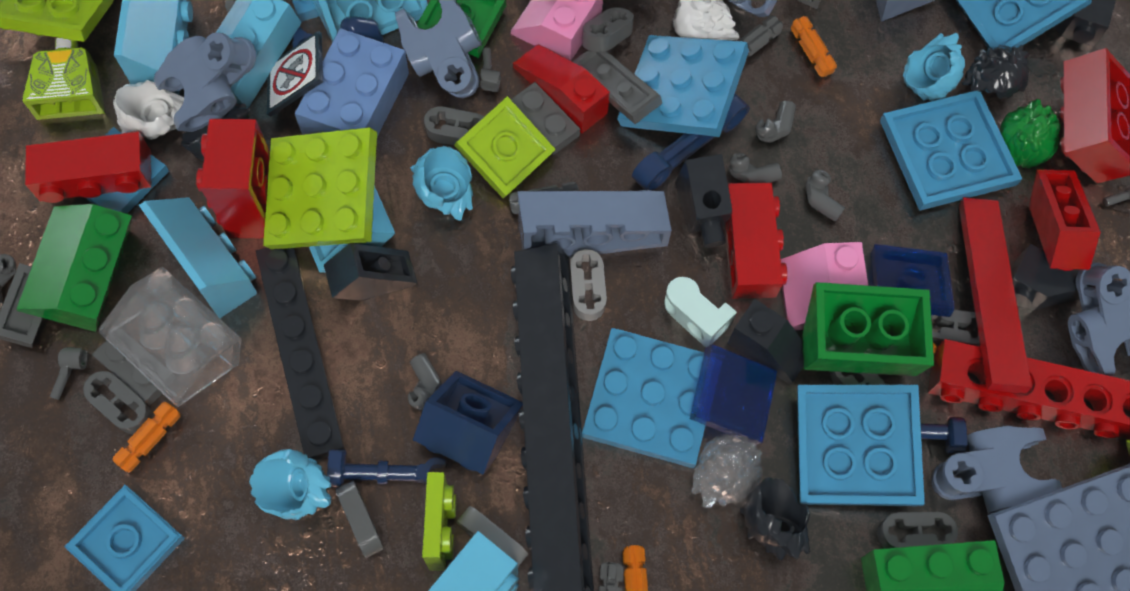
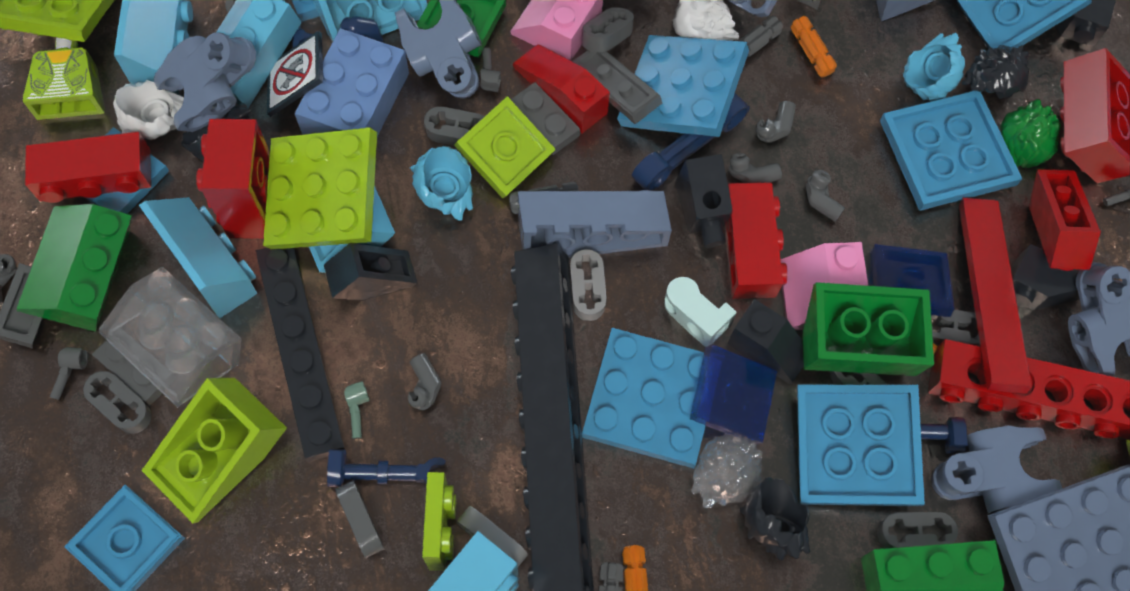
(146, 437): orange axle -> none
(212, 446): none -> lime slope
(289, 485): medium azure hair -> none
(356, 395): none -> sand green hand
(467, 421): dark blue slope -> none

